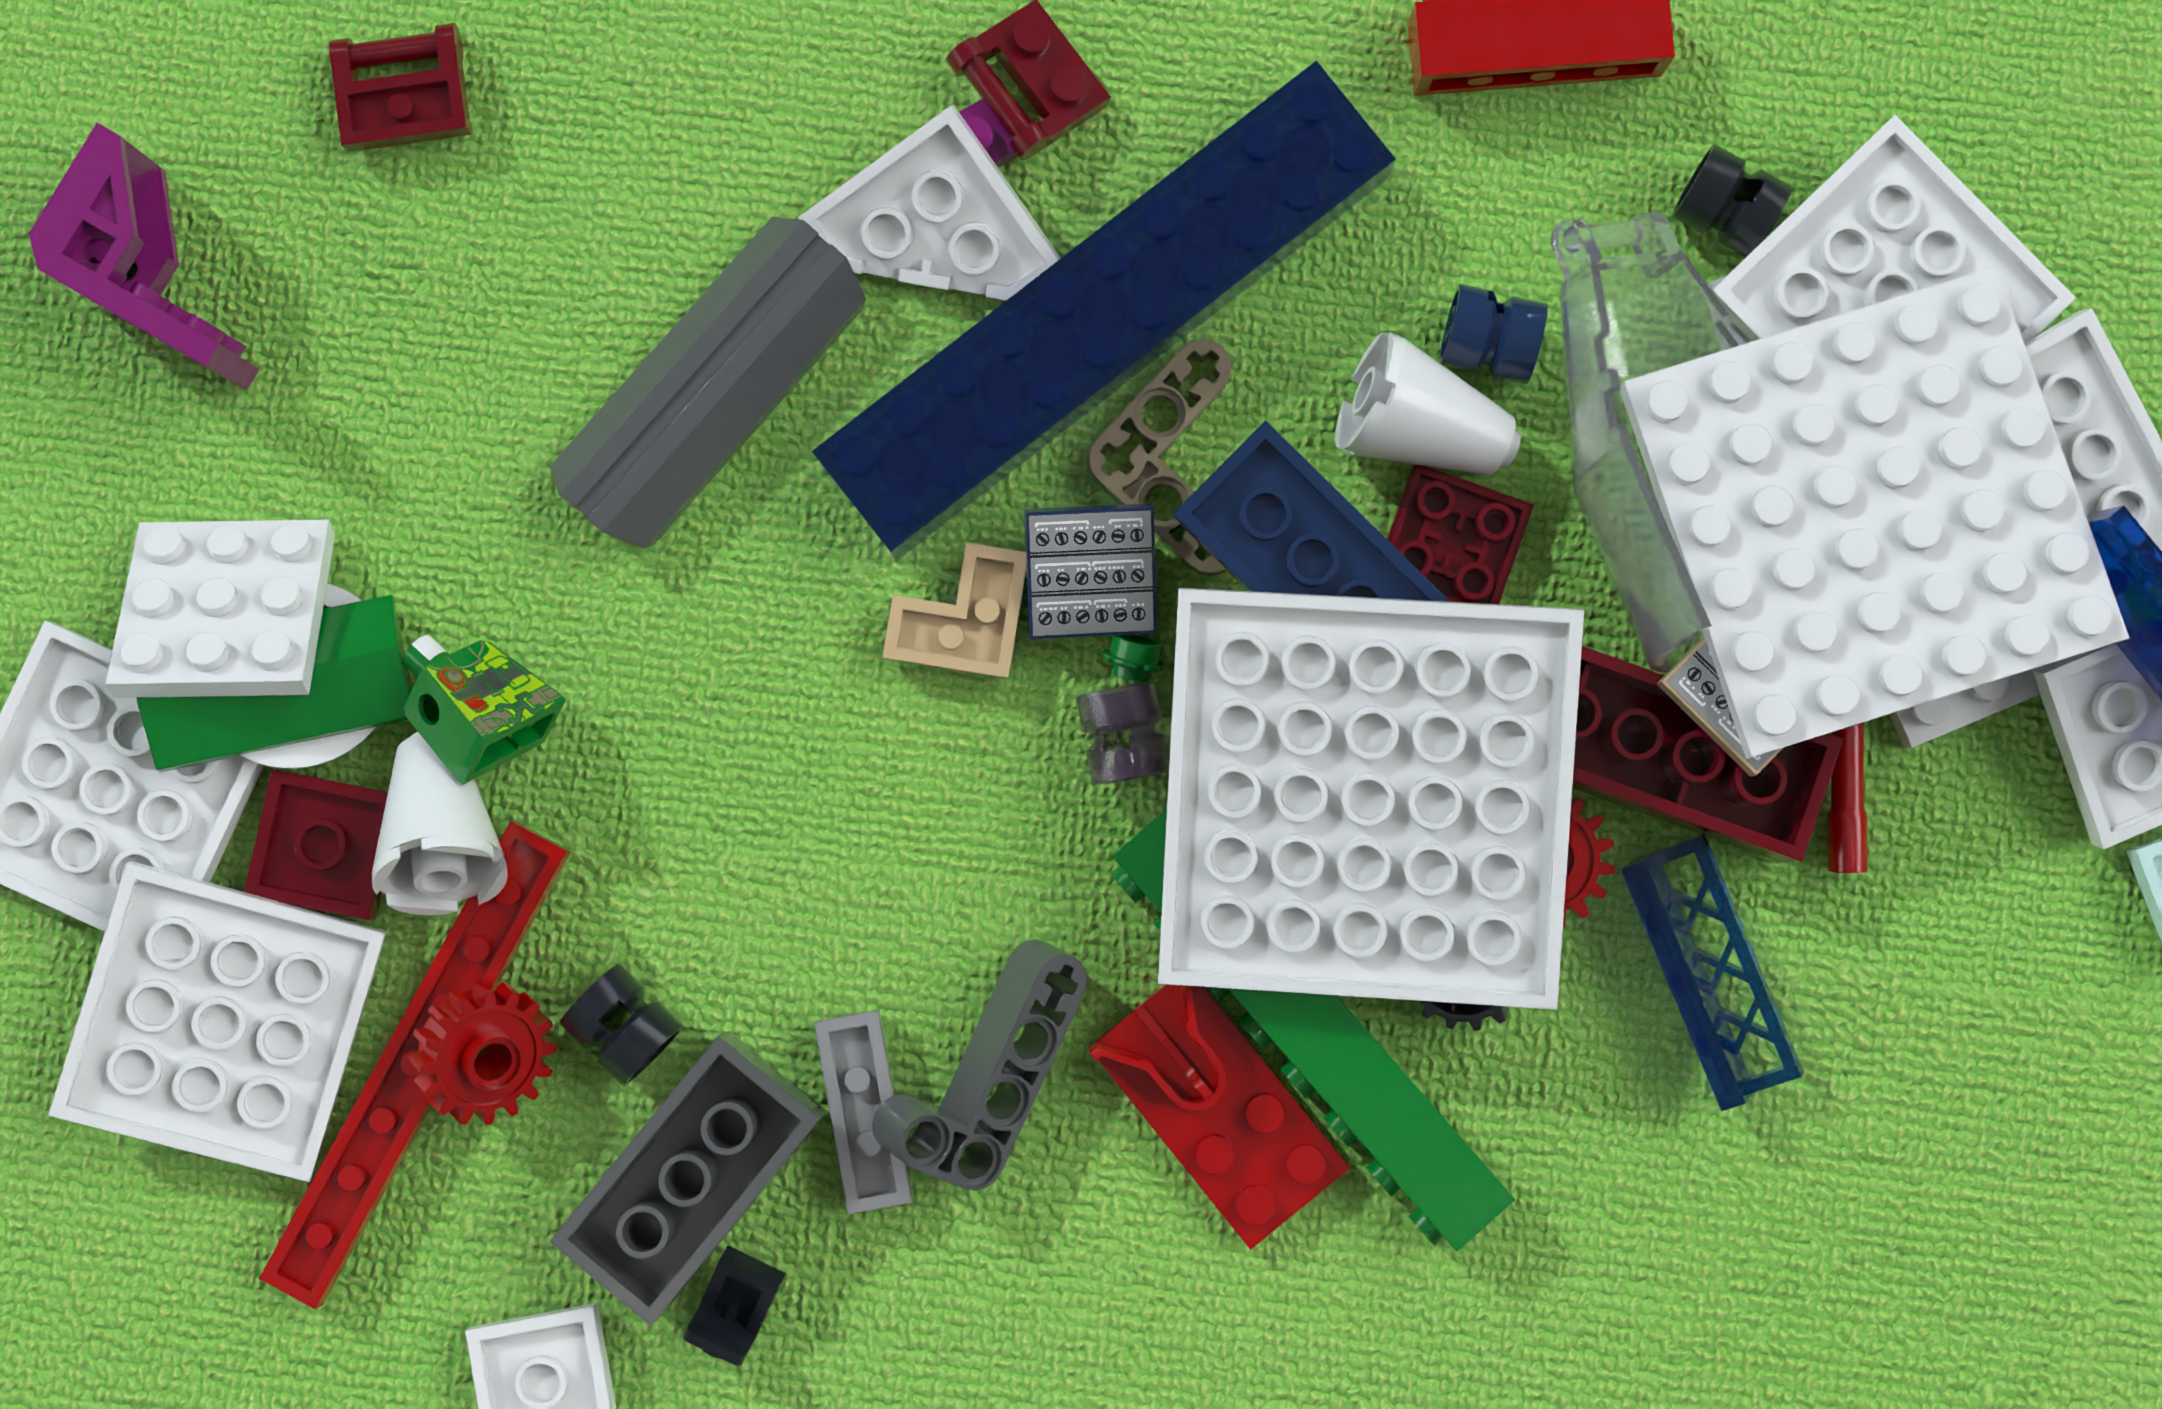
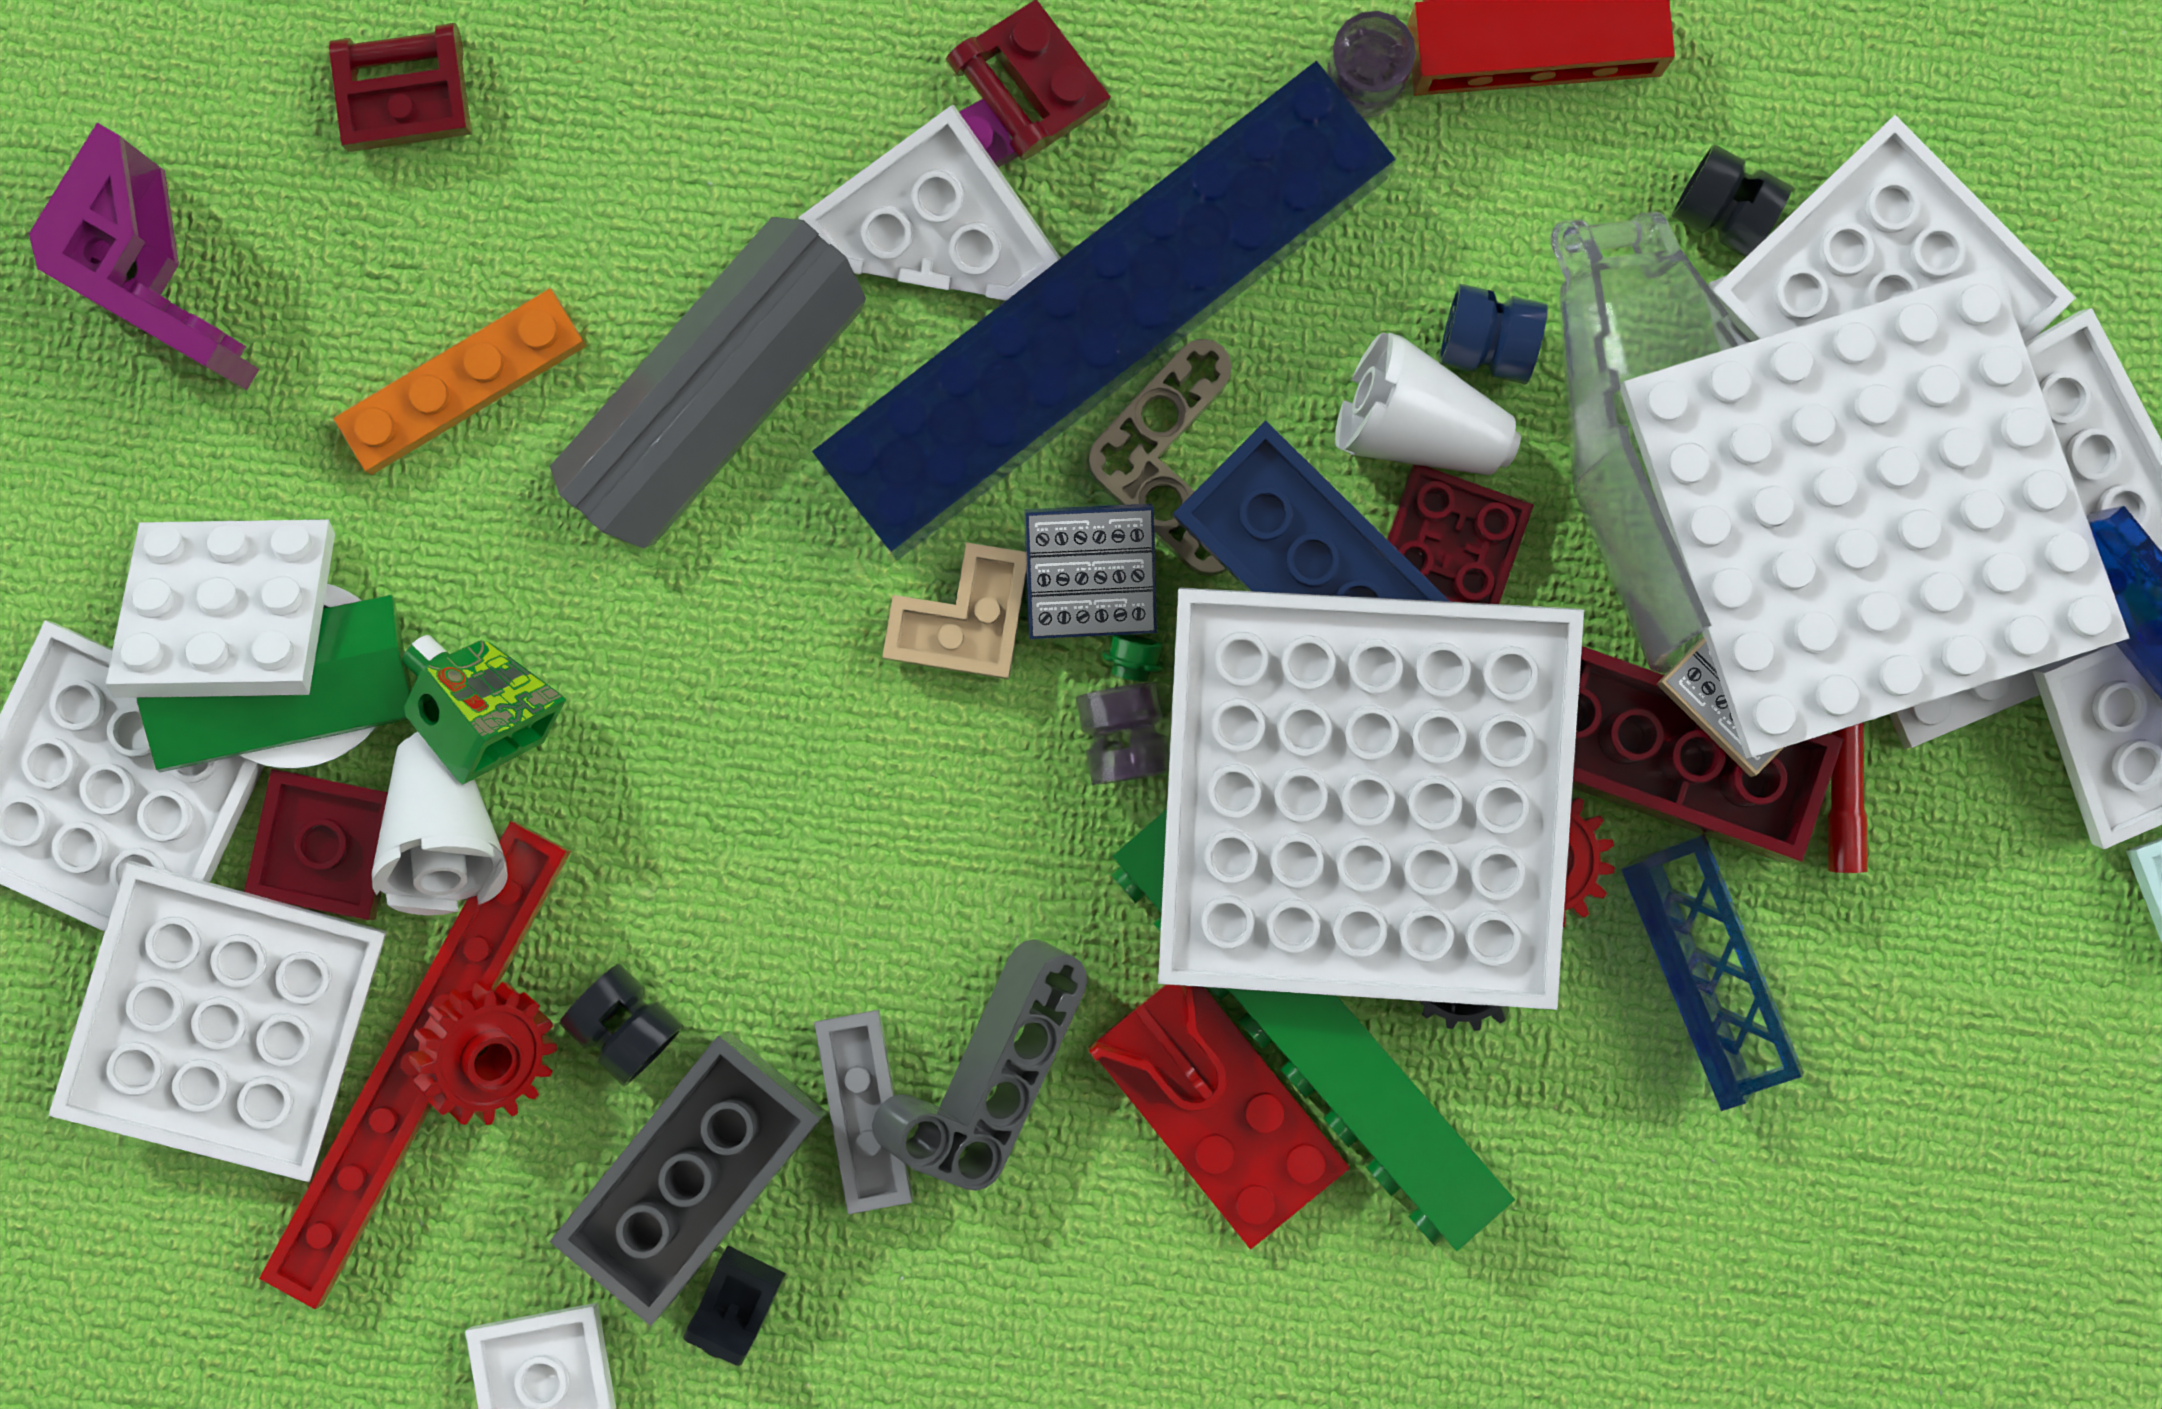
(460, 382): none -> orange plate
(1372, 61): none -> clear purple wheel

